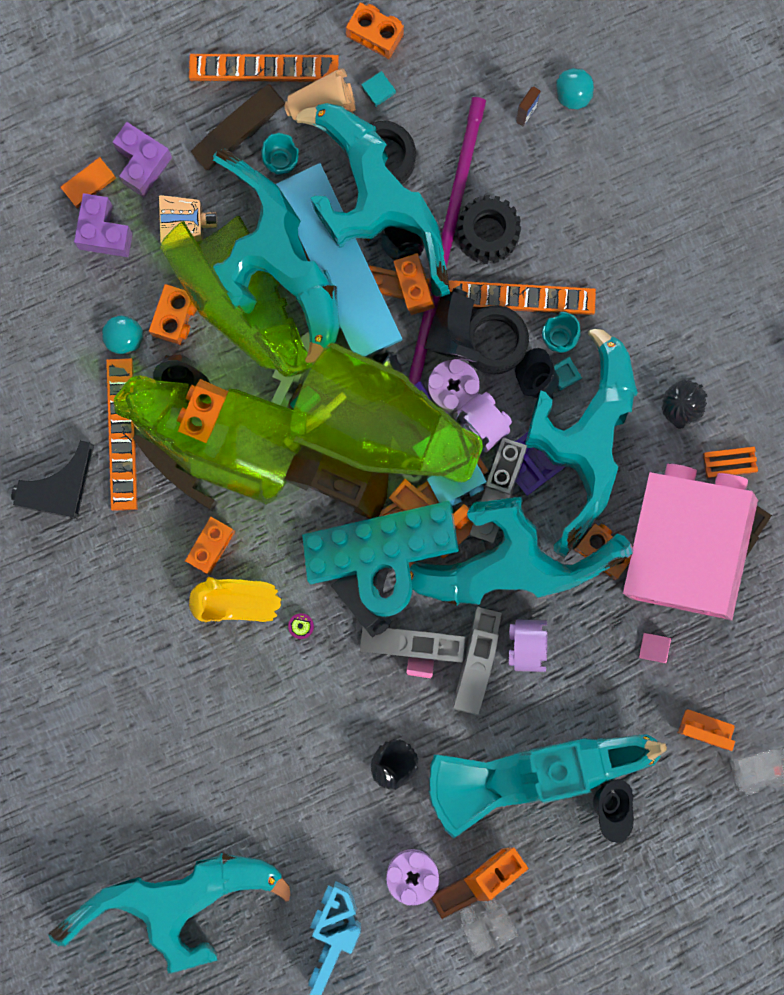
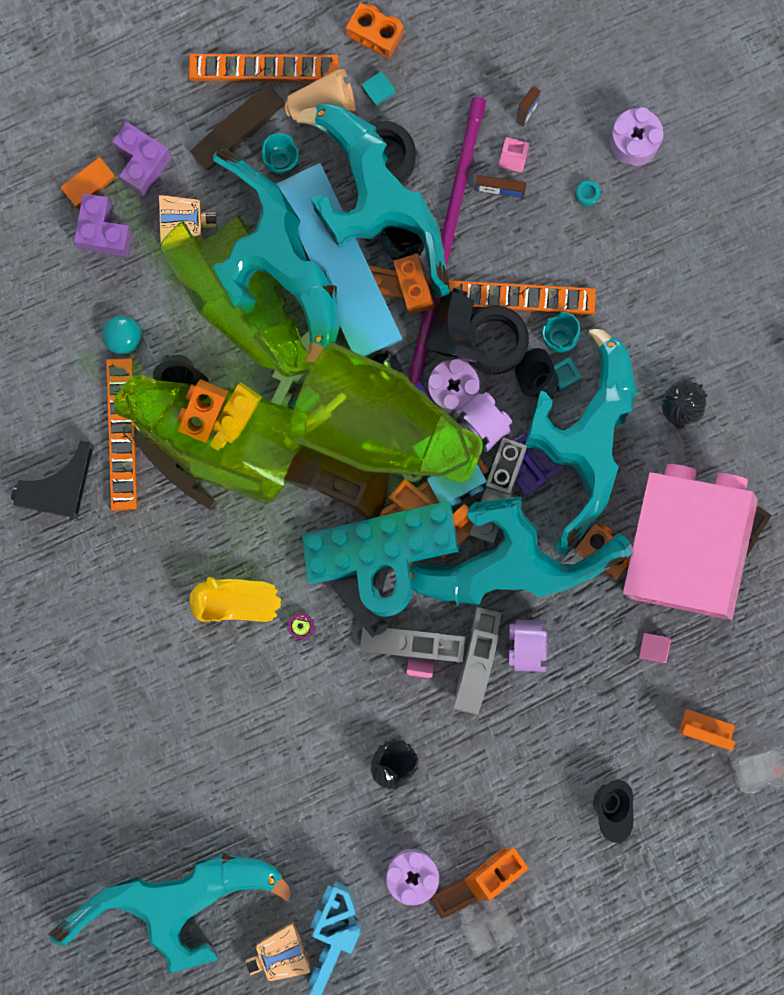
(166, 313): orange brick -> none
(210, 545): orange brick -> none
(235, 415): none -> yellow hinge
(280, 955): none -> light nougat torso
(469, 789): teal animal -> none
(494, 210): black tyre -> none
(500, 186): none -> reddish brown tile
(513, 154): none -> bright pink slope
(575, 88): teal hair -> none
(587, 193): none -> teal tile
(638, 123): none -> lavender brick
(751, 459): orange tile -> none

